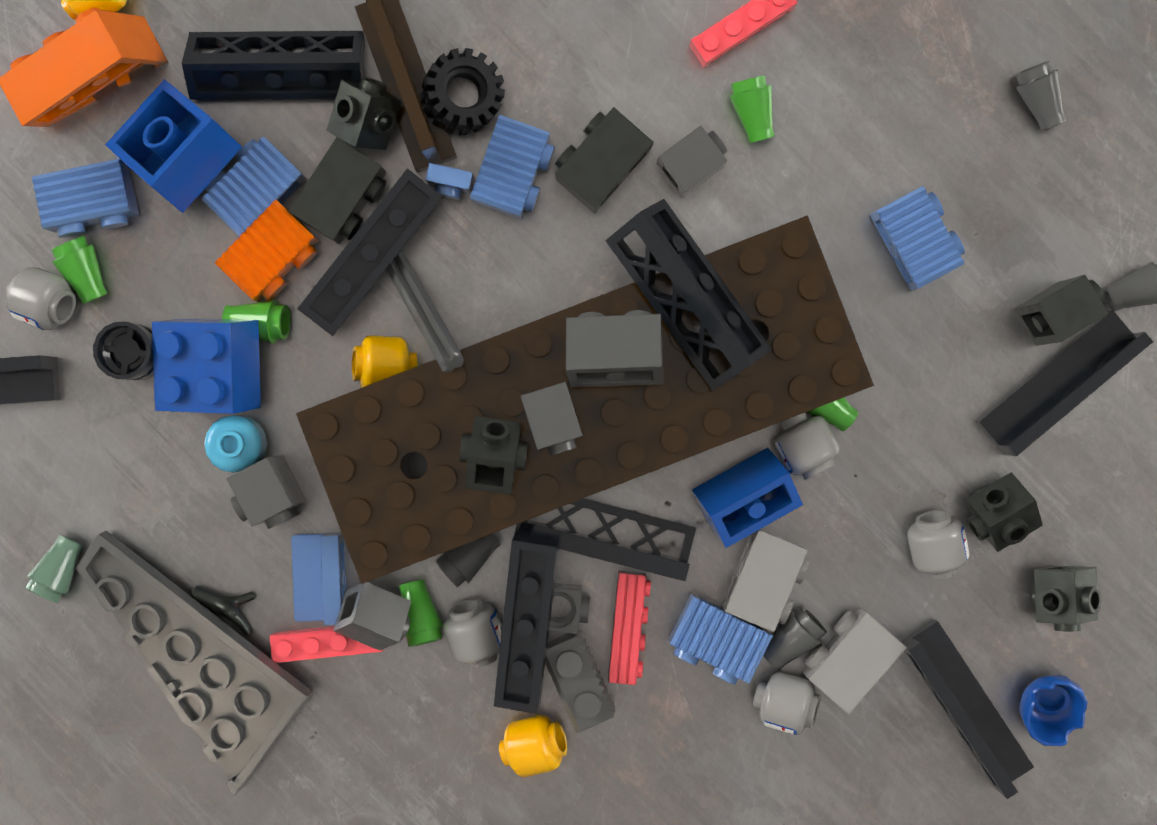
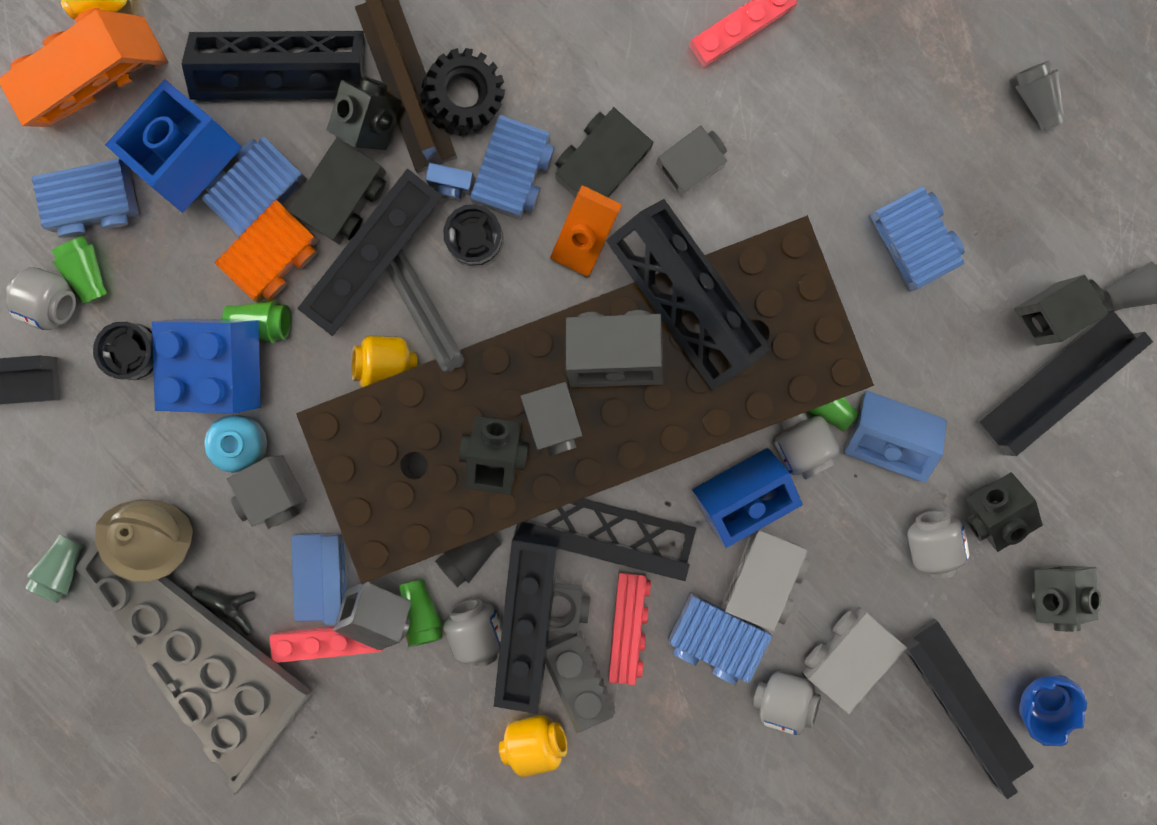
(143, 539): none -> dark tan helmet
(473, 236): none -> black wheel
(585, 231): none -> orange plate
(754, 107): bright green cone -> none
(794, 638): dark grey cone -> none
(897, 437): none -> medium blue panel

